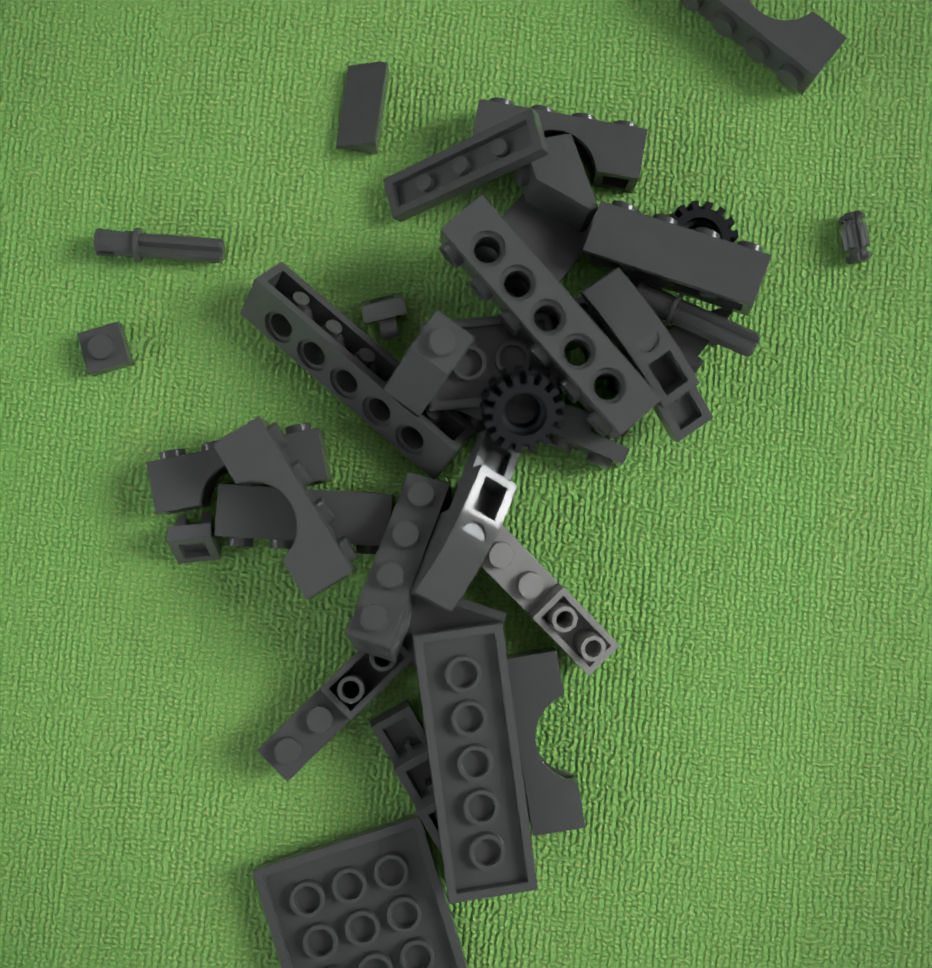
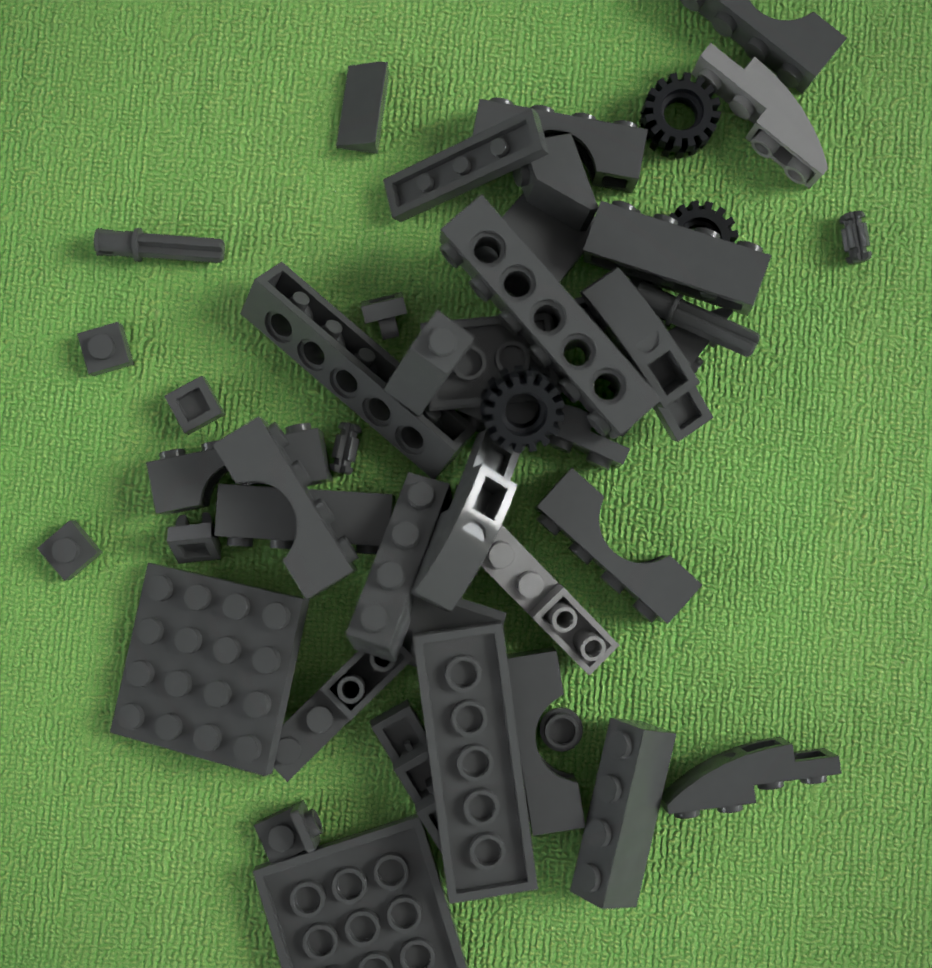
(69, 550): none -> dark grey plate
(194, 405): none -> dark grey plate
(210, 667): none -> dark grey plate
(289, 831): none -> dark grey bracket
(345, 448): none -> dark grey piece
(561, 729): none -> dark grey plate
(622, 814): none -> dark grey brick
(657, 584): none -> dark grey arch
(682, 92): none -> black tyre
(730, 776): none -> dark grey slope
(779, 122): none -> light grey slope

